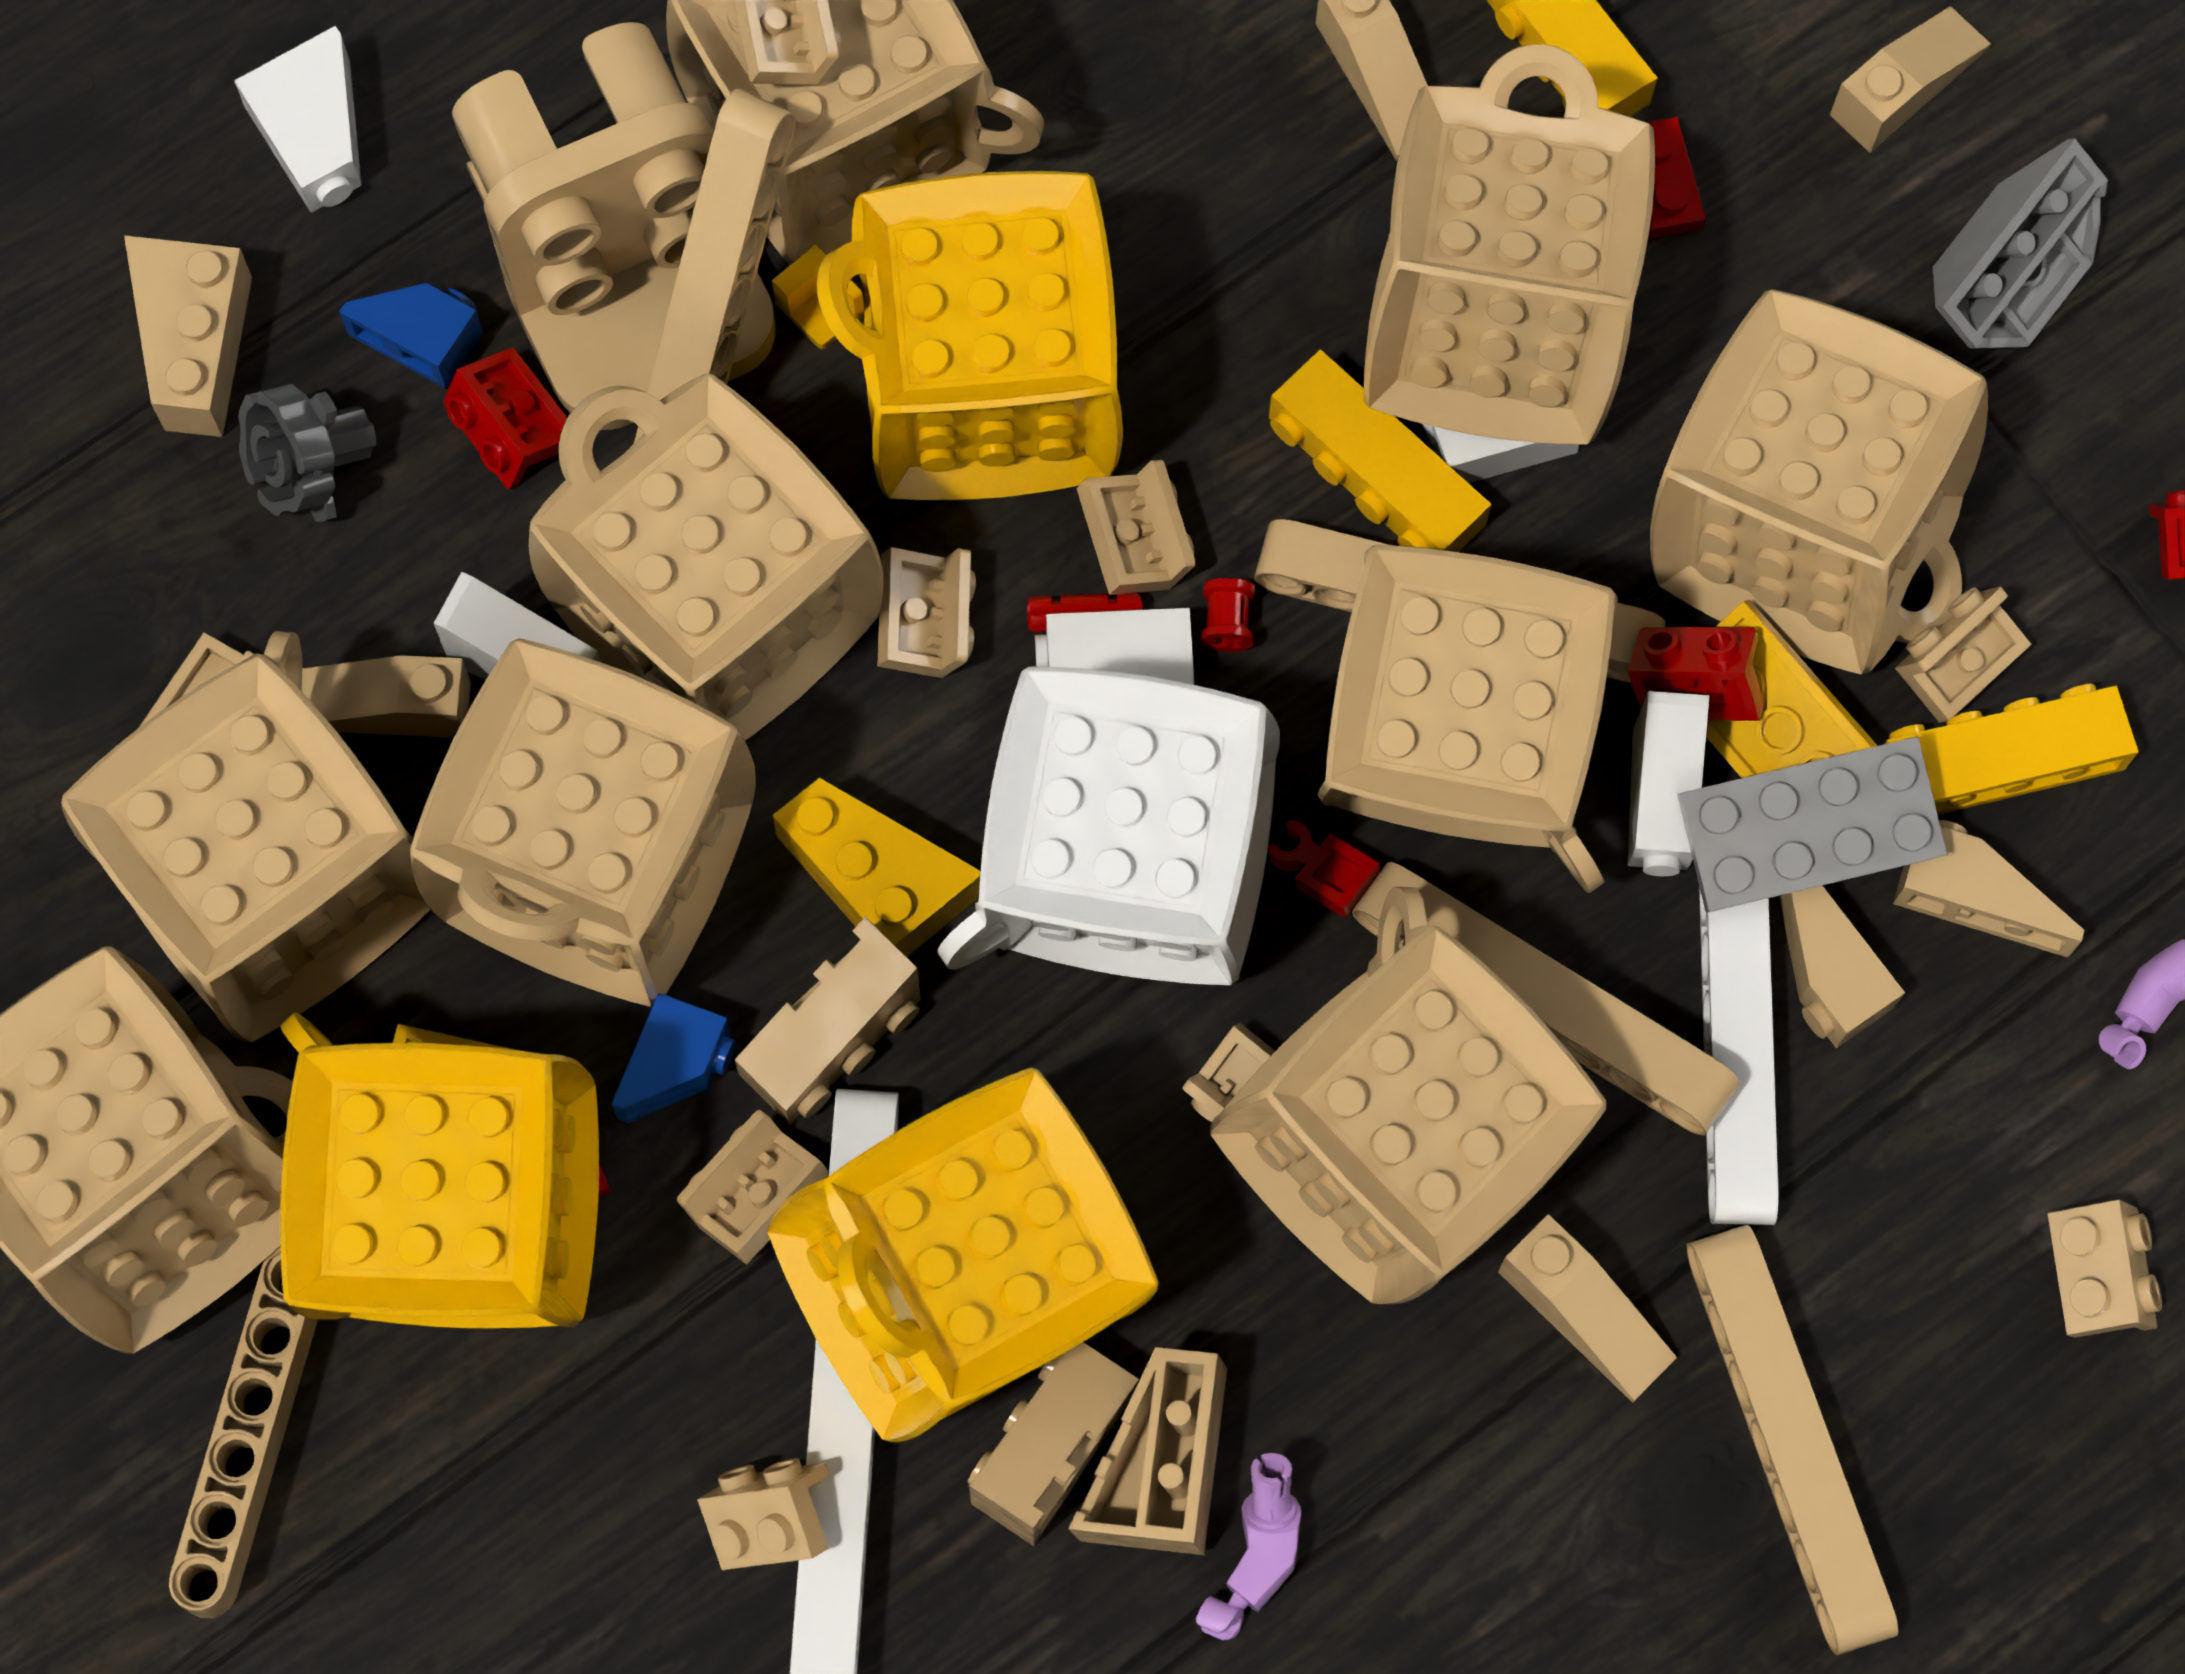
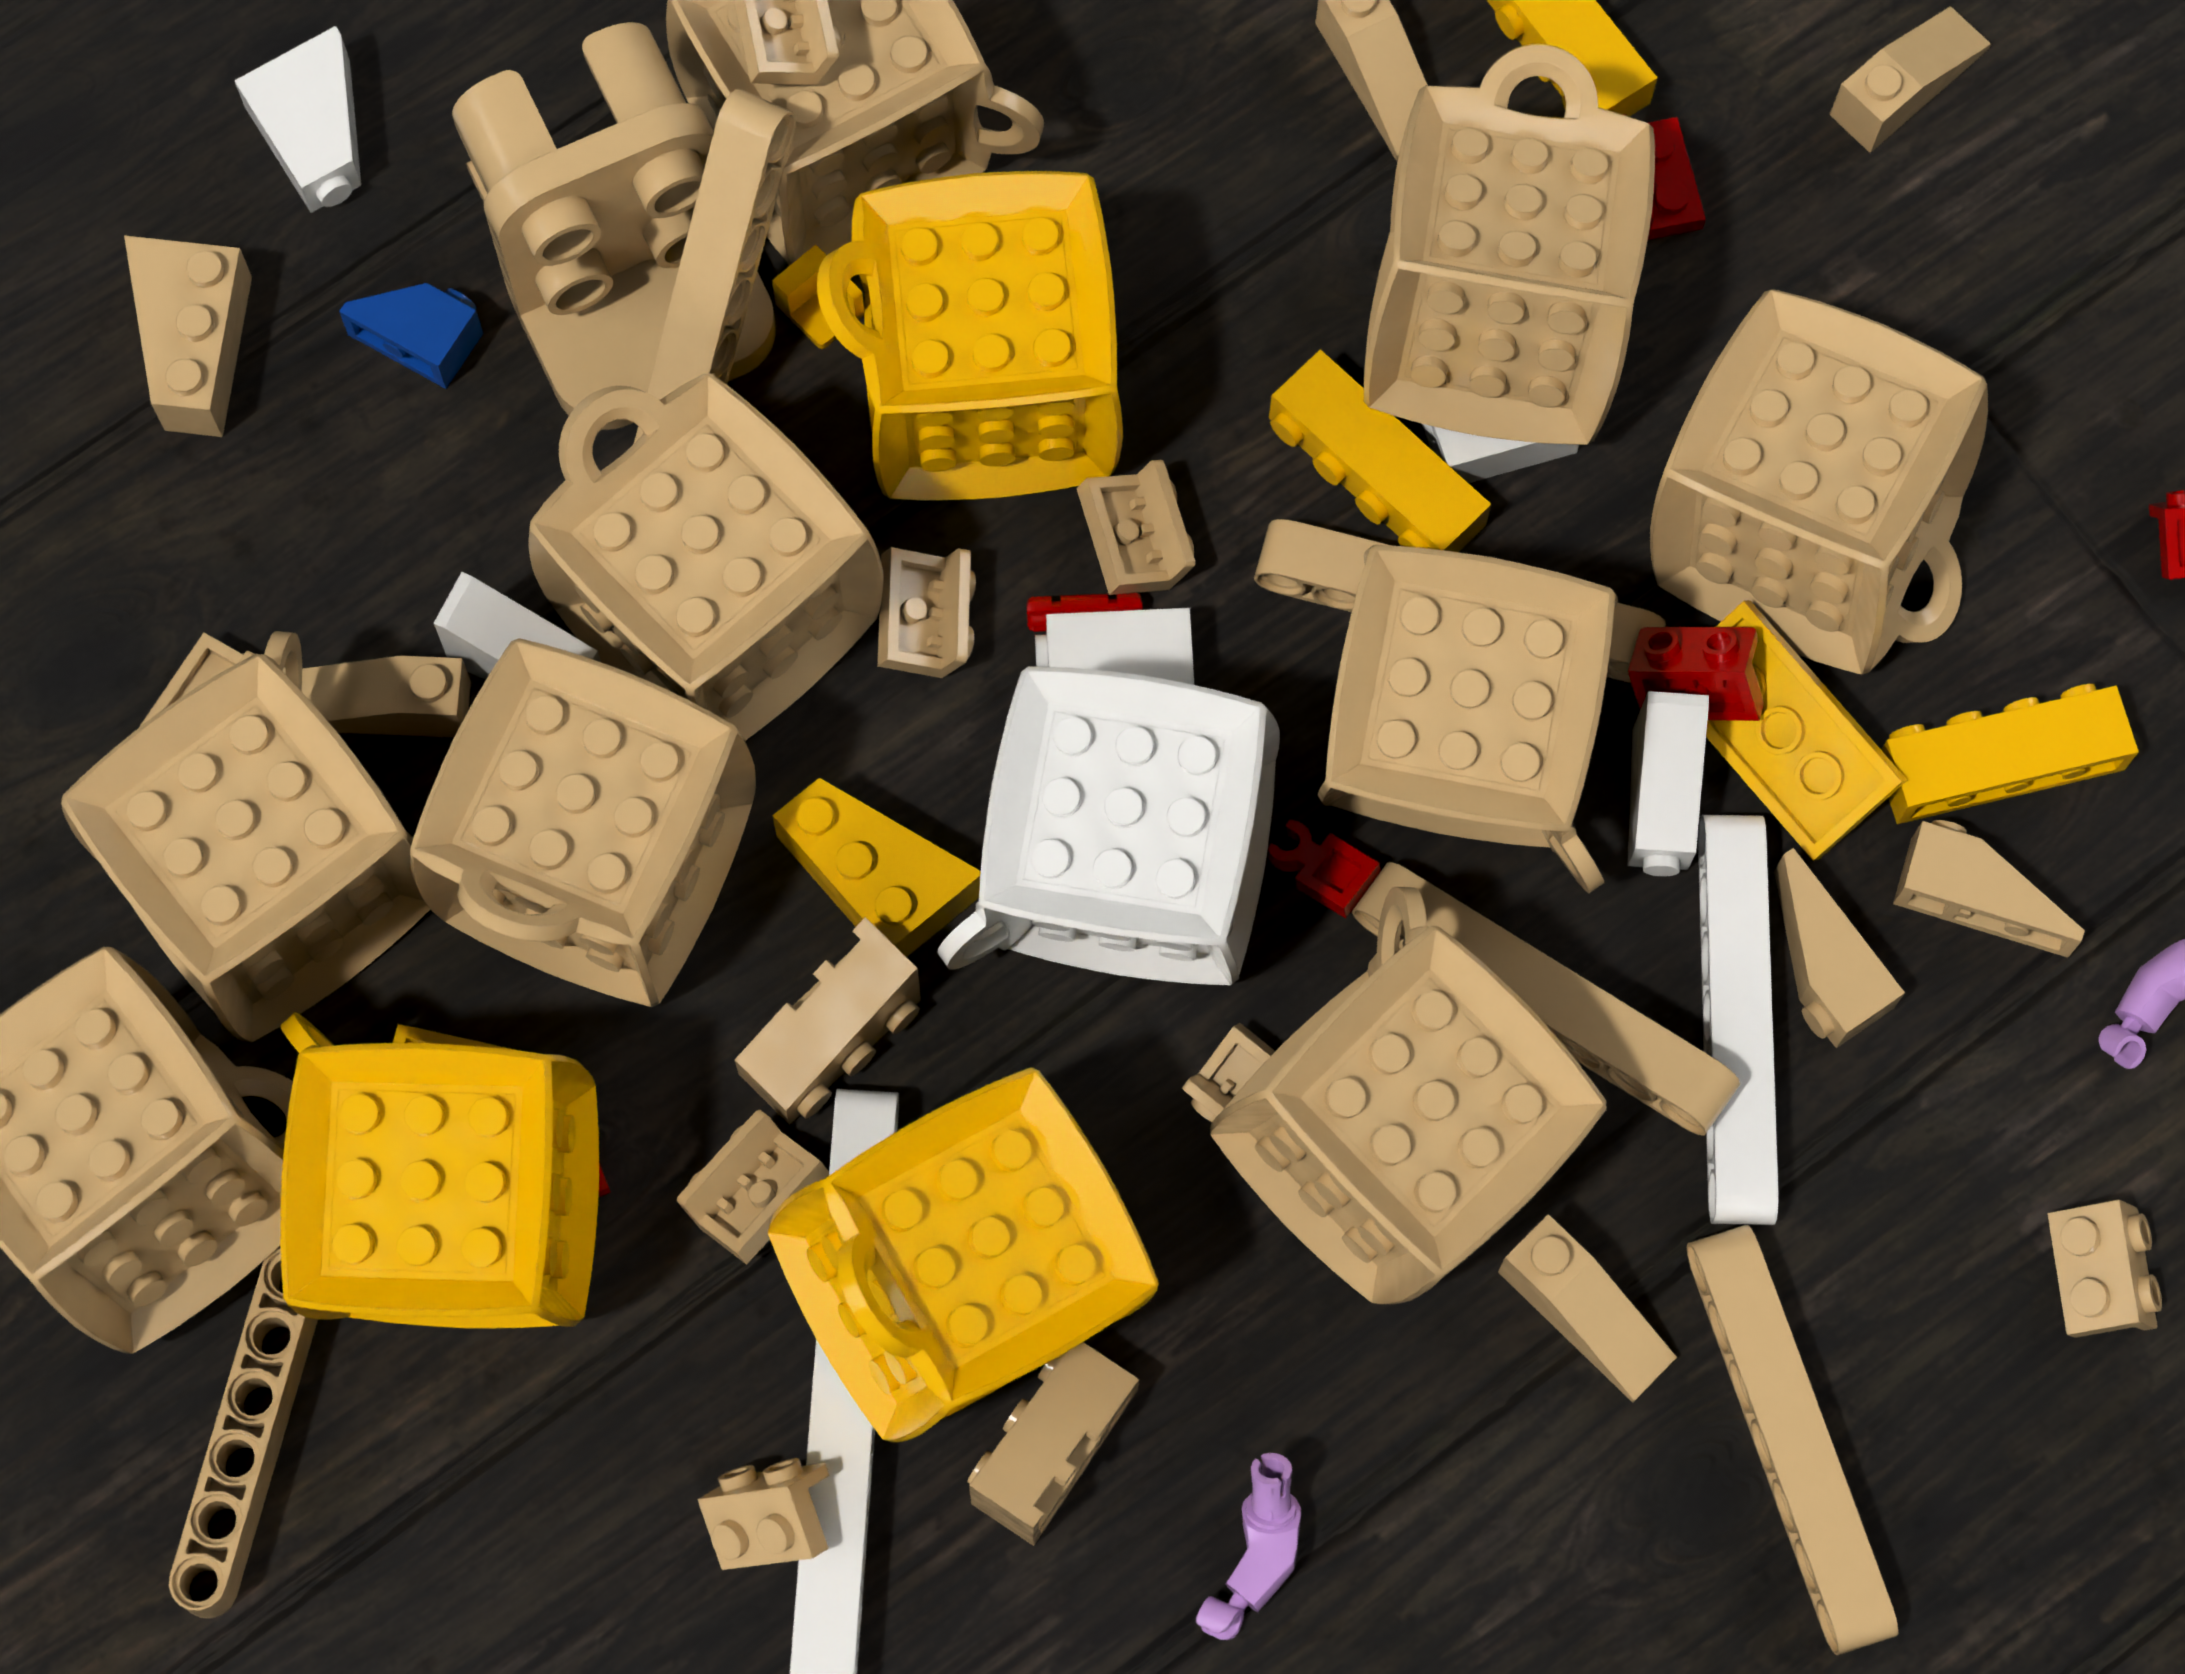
(297, 445): dark grey piece -> none
(505, 414): red bracket -> none
(673, 1058): blue slope -> none
(1162, 1463): tan wedge -> none
(1227, 615): red bush -> none
(1812, 824): light grey plate -> none
(1963, 654): tan bracket -> none
(2022, 250): light grey wedge -> none

